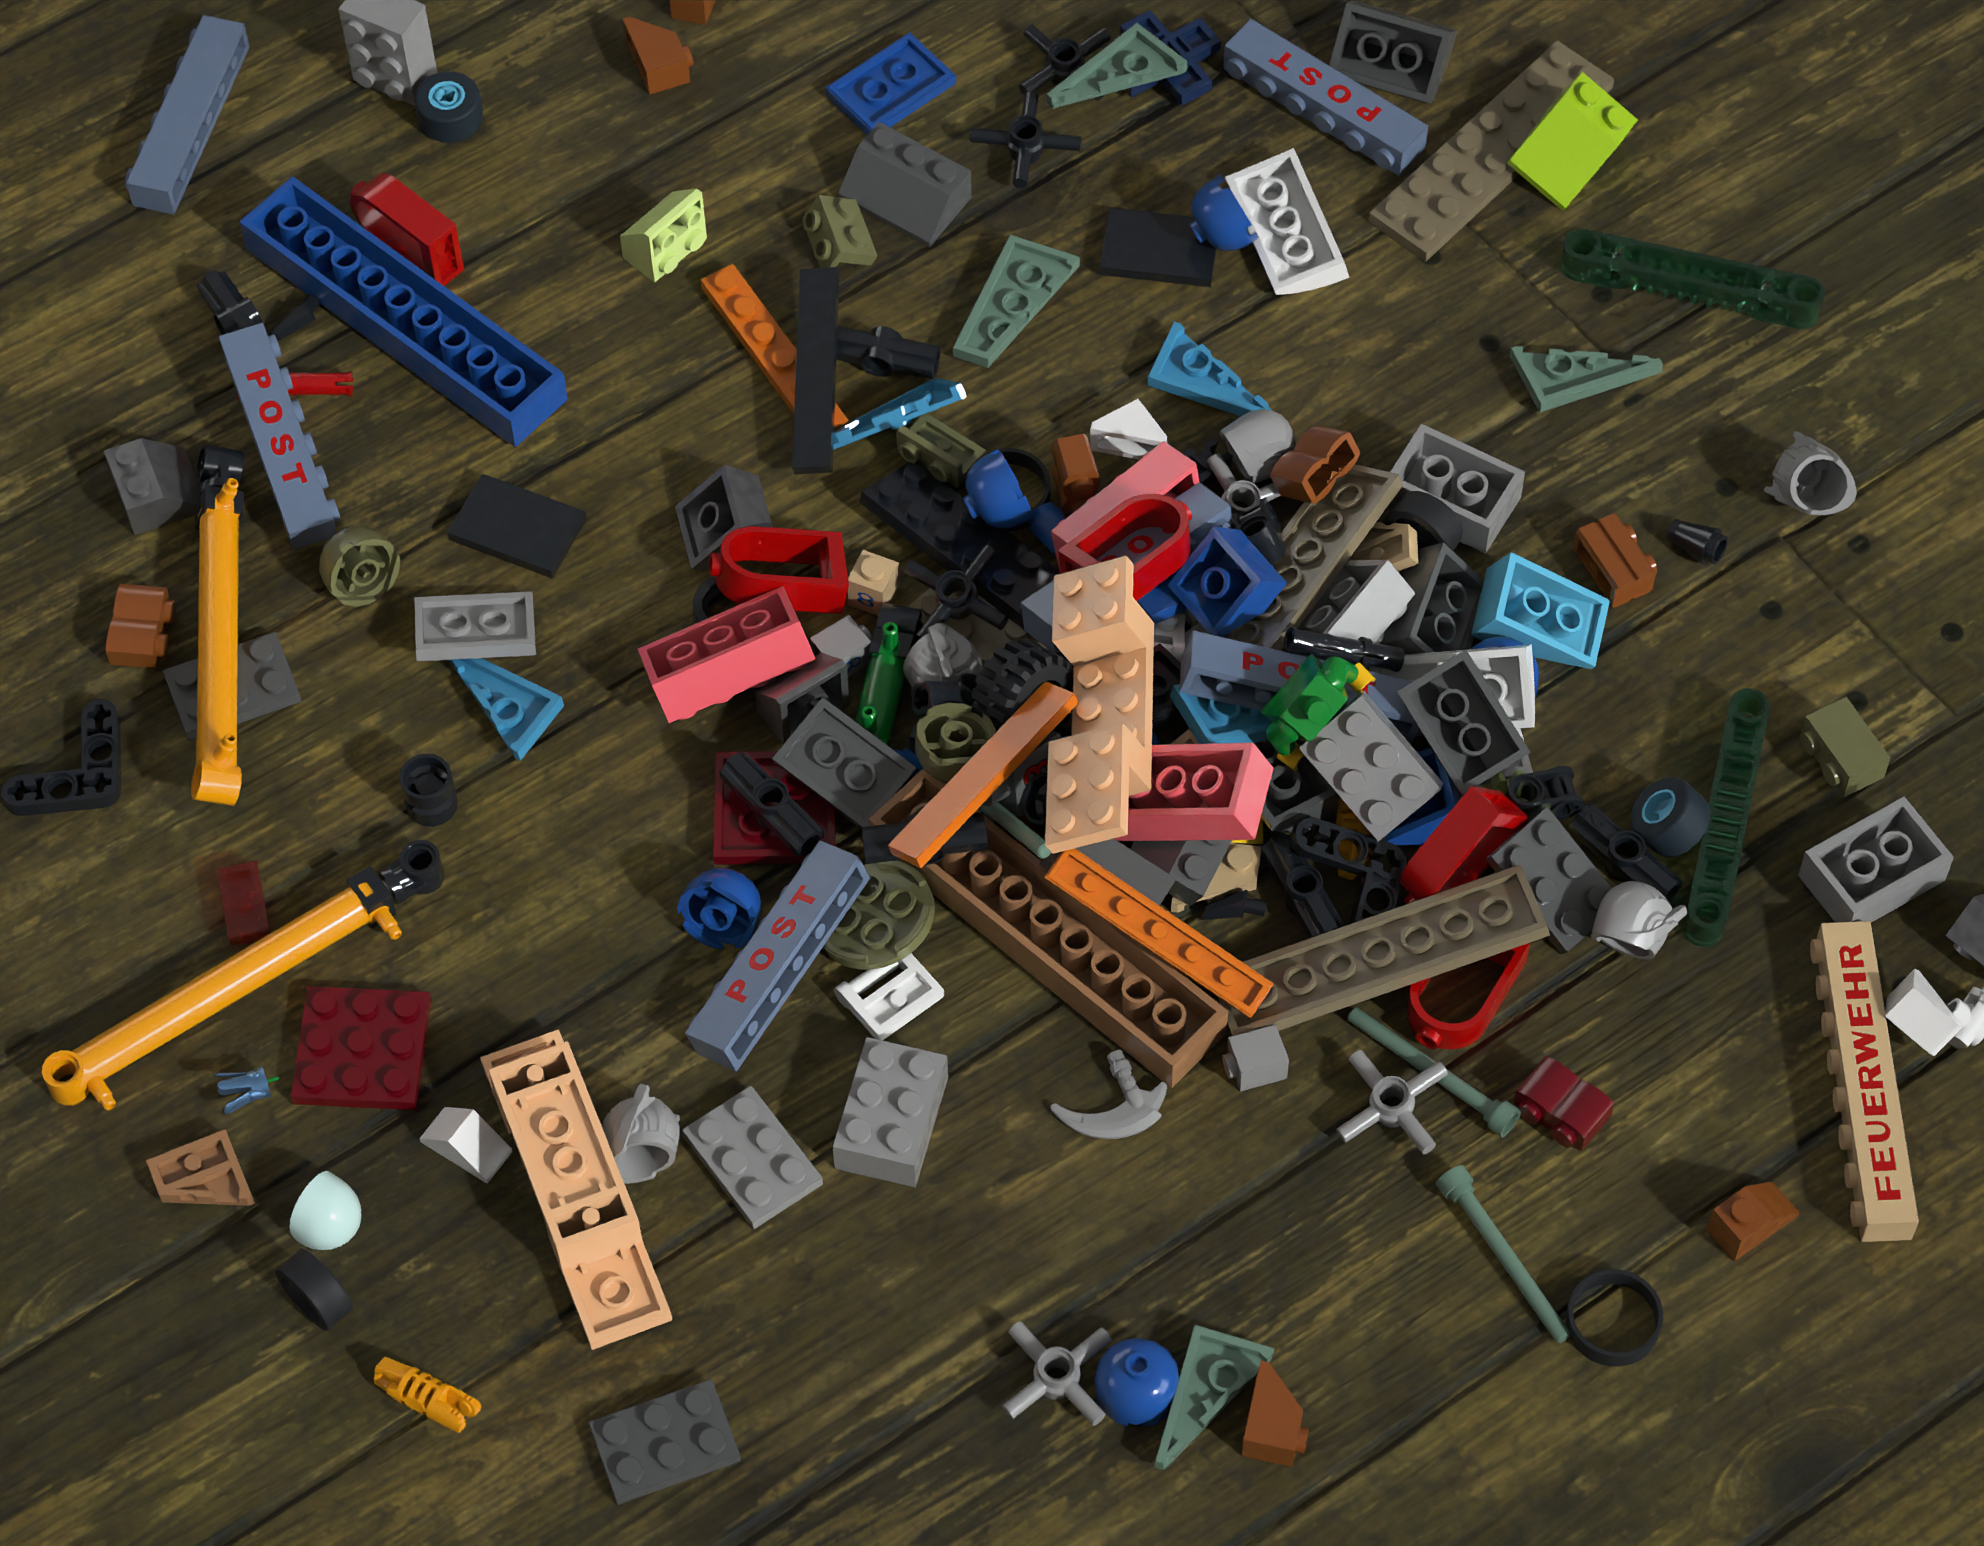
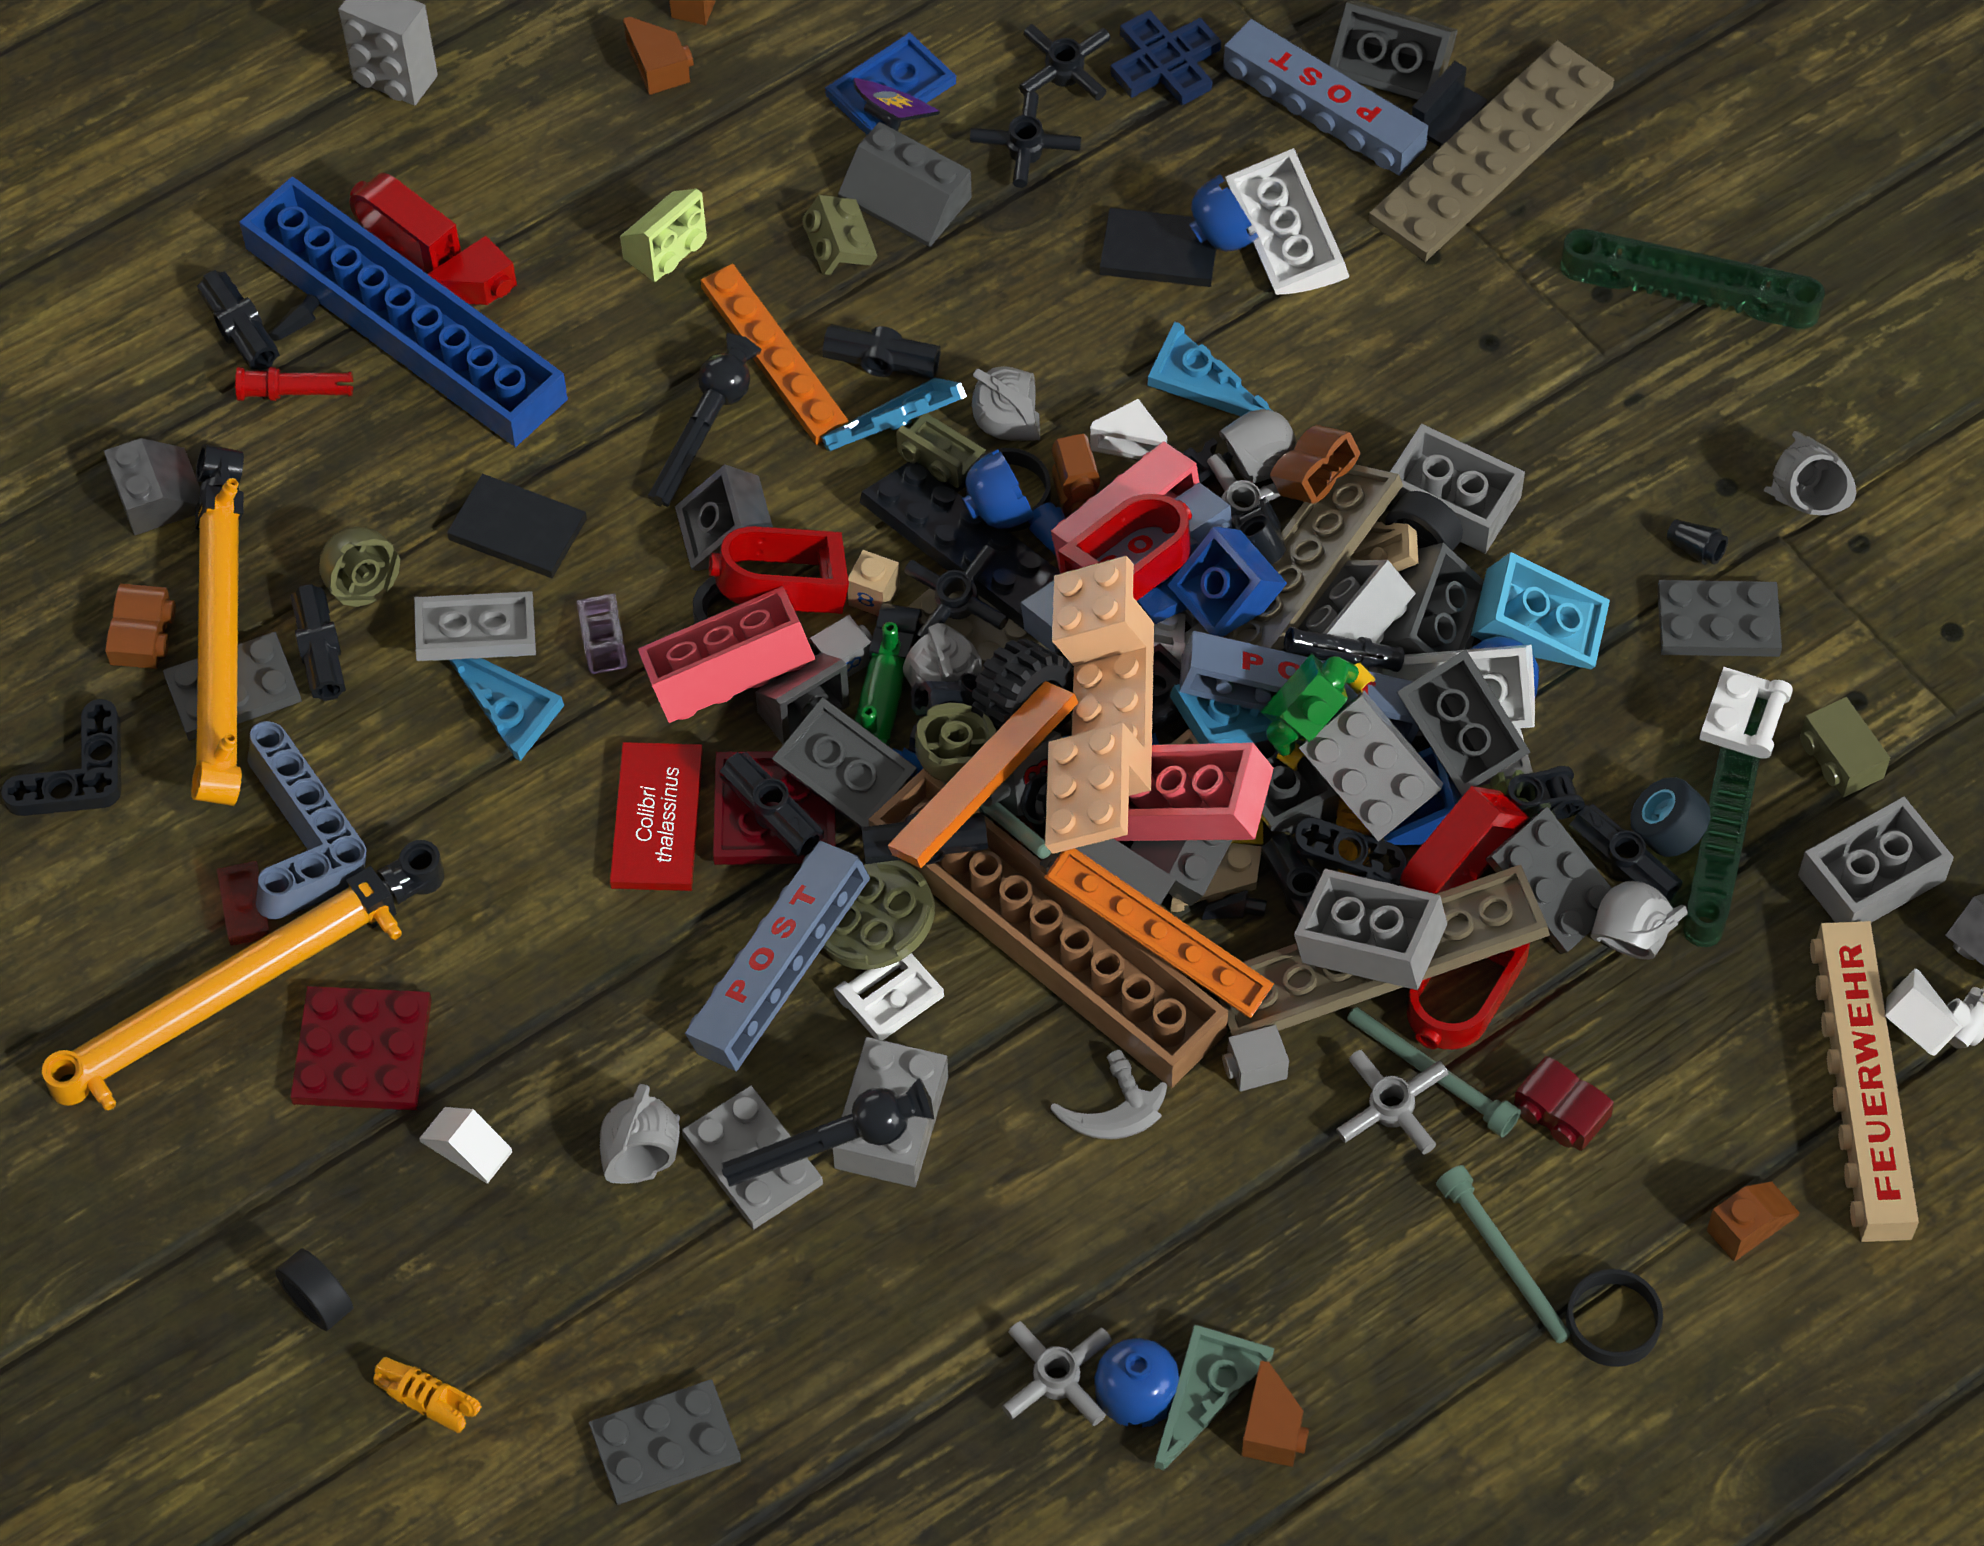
(187, 114): sand blue brick -> none
(201, 1173): medium nougat wing -> none
(251, 1081): flat silver piece -> none
(278, 435): sand blue brick -> none
(318, 642): none -> black piece
(325, 1213): light aqua helmet -> none
(331, 841): none -> sand blue beam
(428, 790): black wheel -> none
(448, 106): black wheel -> none
(477, 273): none -> red slope
(577, 1188): light nougat bracket -> none
(605, 630): none -> clear purple slope
(656, 816): none -> red tile
(720, 908): blue cylinder -> none
(723, 382): none -> black piece
(816, 371): black tile -> none
(876, 1117): none -> black piece
(891, 104): none -> shield
(1006, 404): none -> light grey helmet
(1012, 296): sand green wing -> none
(1125, 63): sand green wing -> none
(1371, 929): none -> light grey brick
(1448, 105): none -> black panel
(1571, 376): sand green wing -> none
(1572, 140): lime slope -> none
(1615, 560): dark orange brick -> none
(1719, 618): none -> dark grey plate
(1732, 709): none -> white plate

